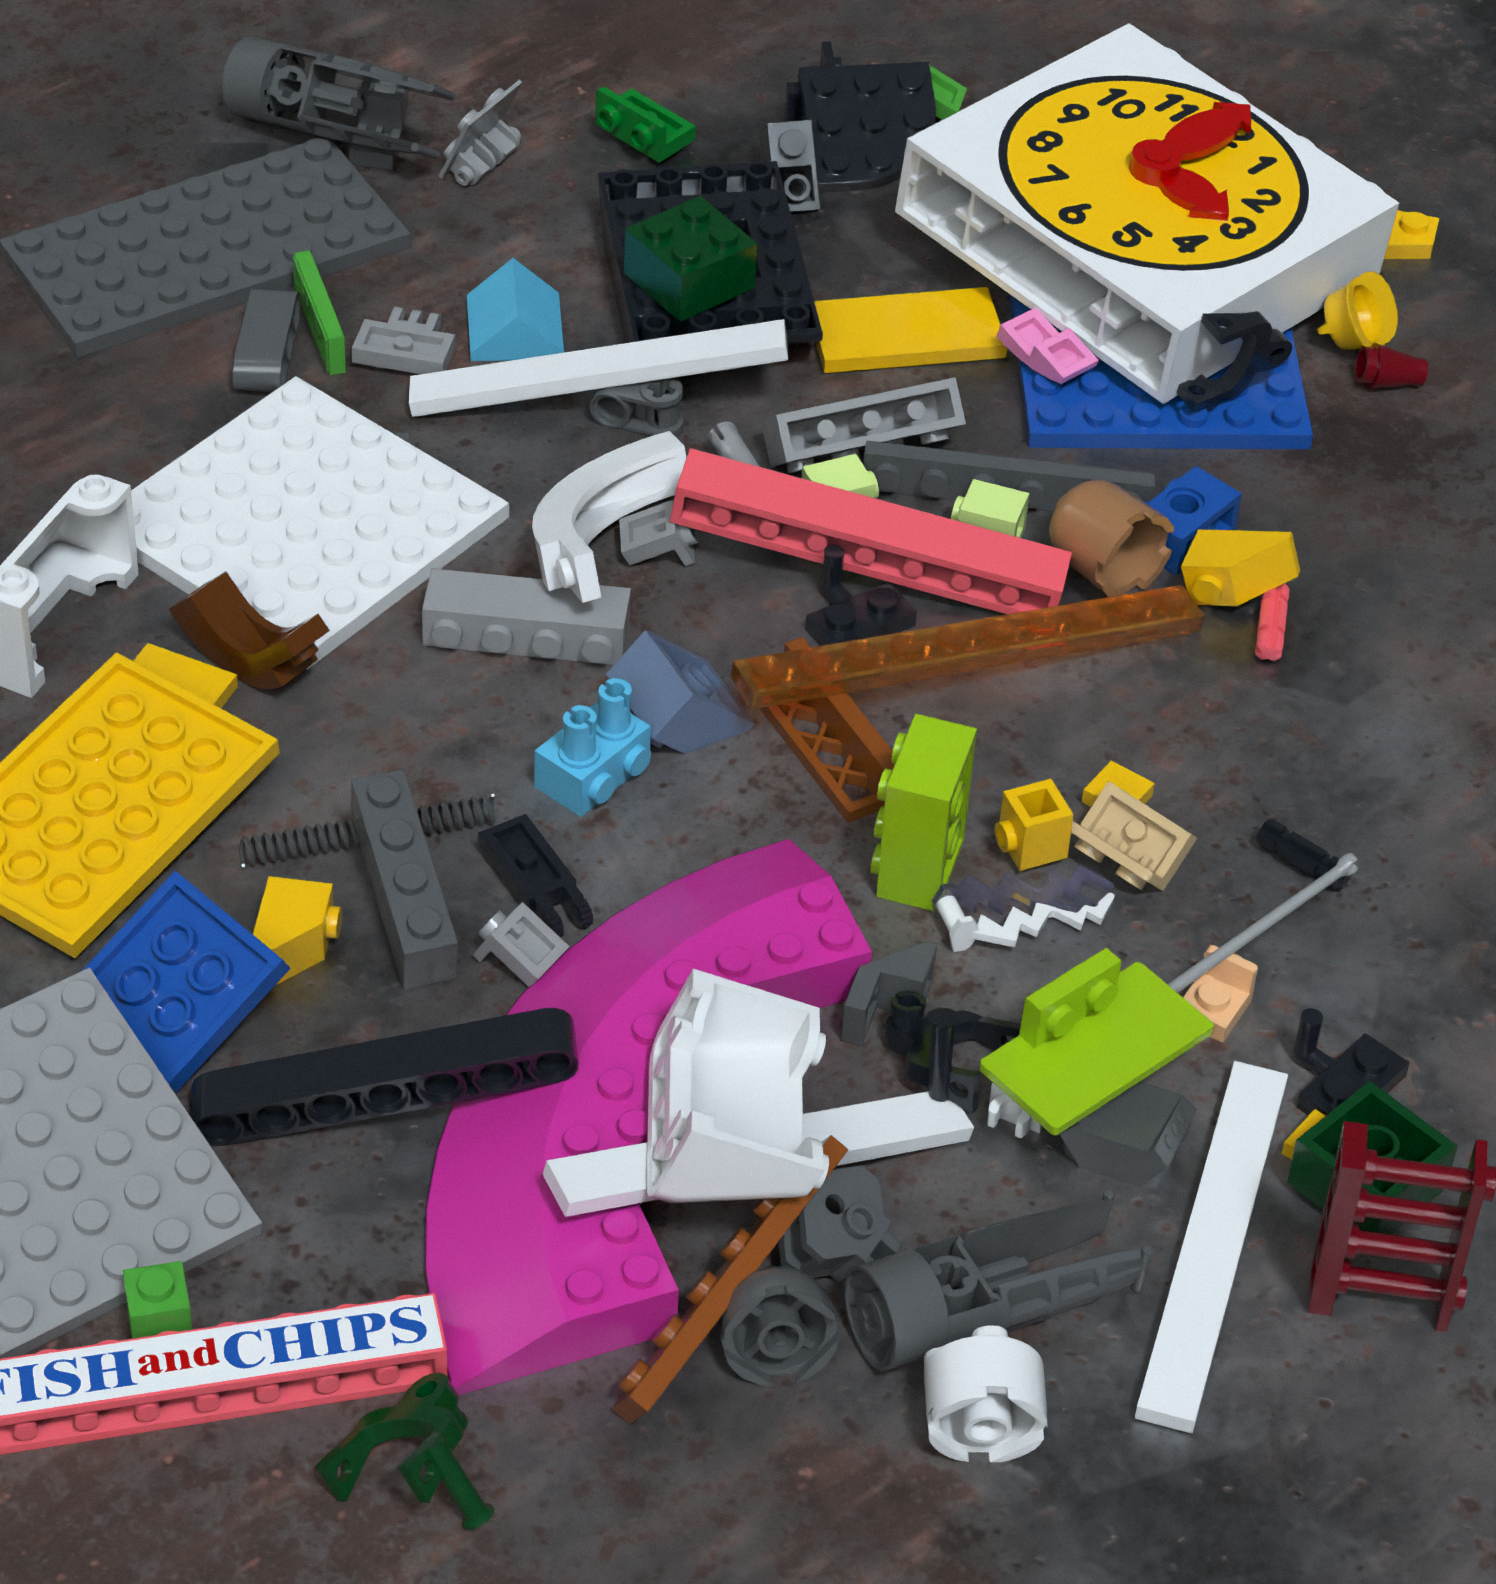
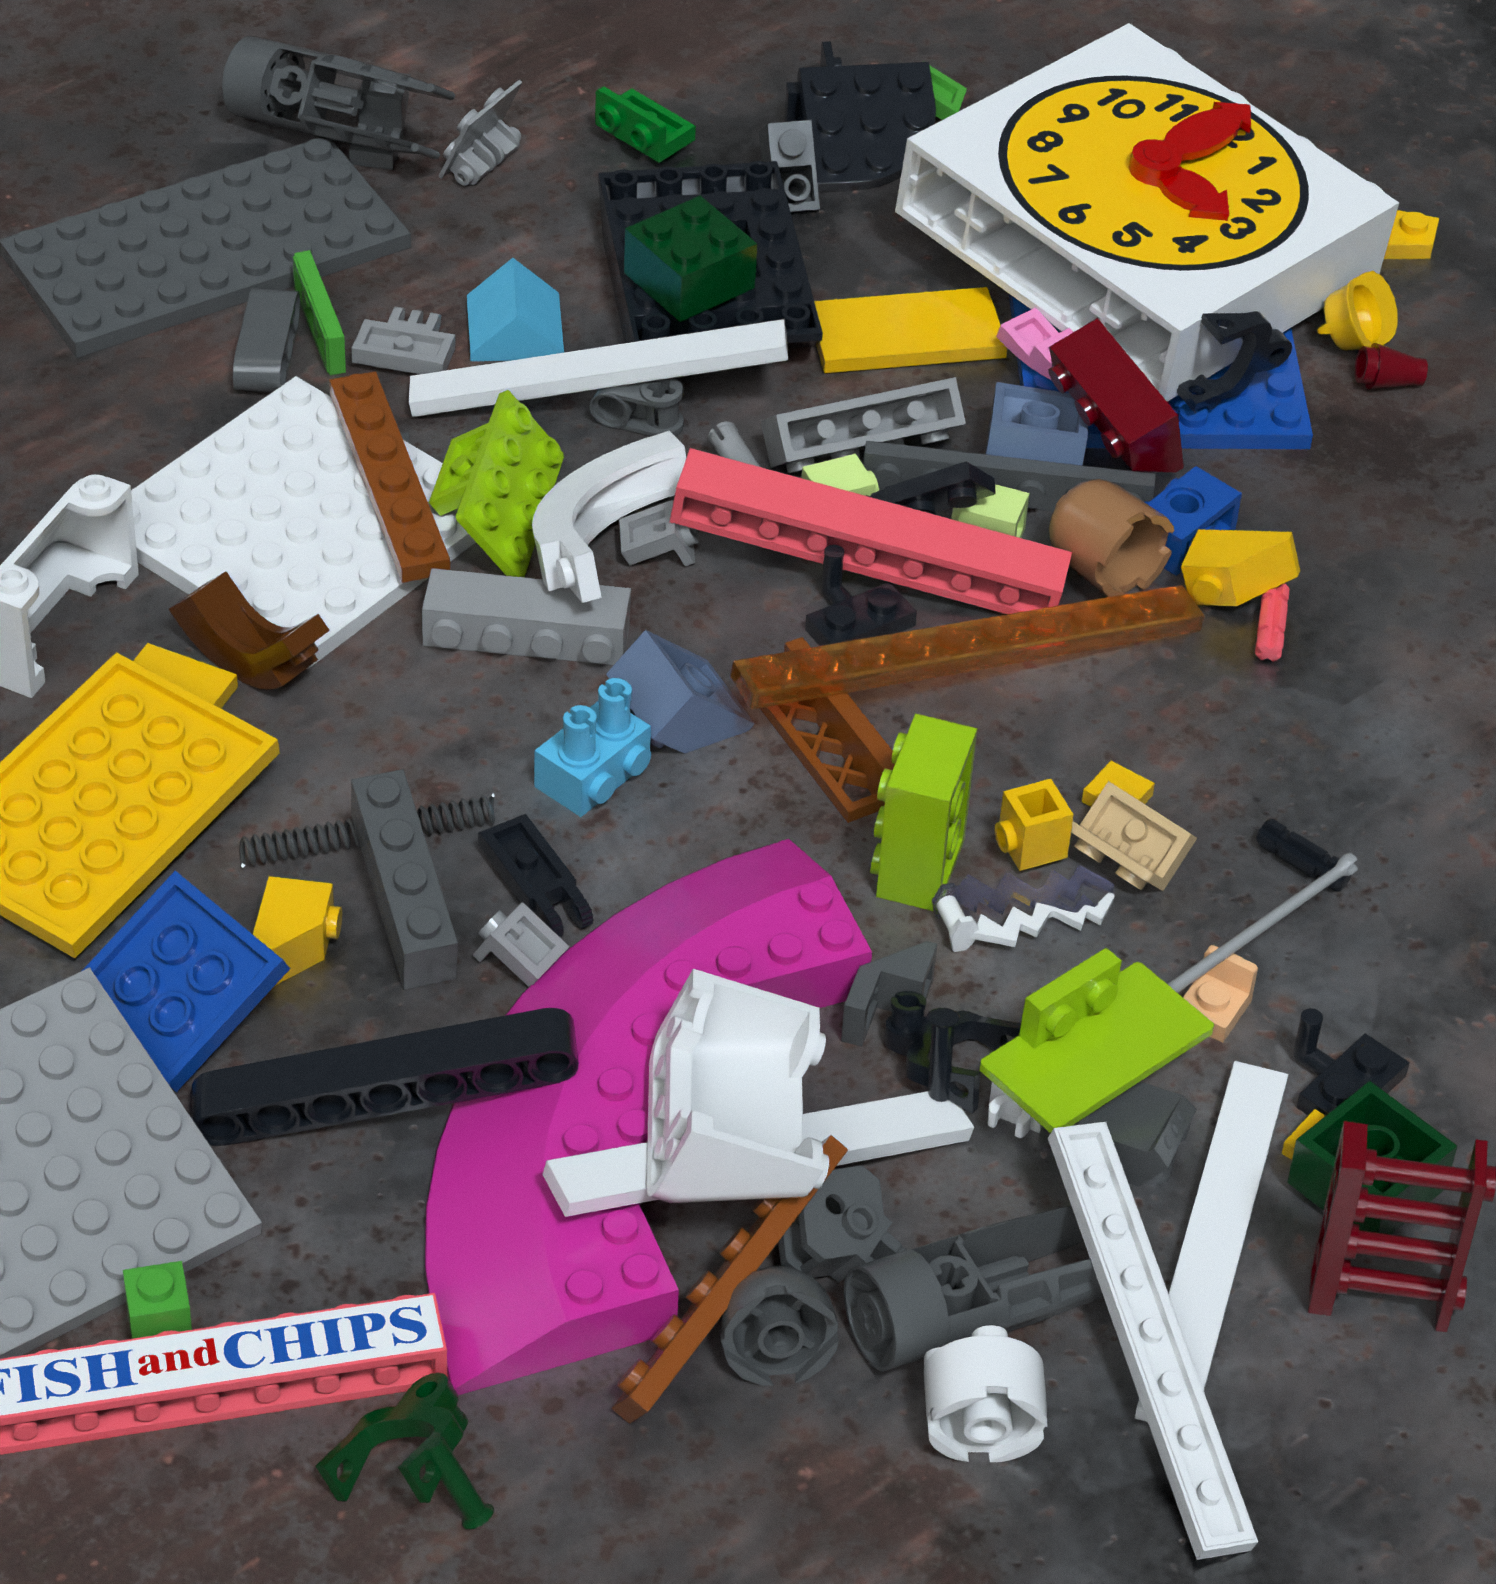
(389, 476): none -> dark orange plate
(497, 482): none -> lime bracket
(940, 490): none -> black hinge
(1036, 425): none -> sand blue slope
(1117, 399): none -> dark red slope
(1152, 1342): none -> white tile

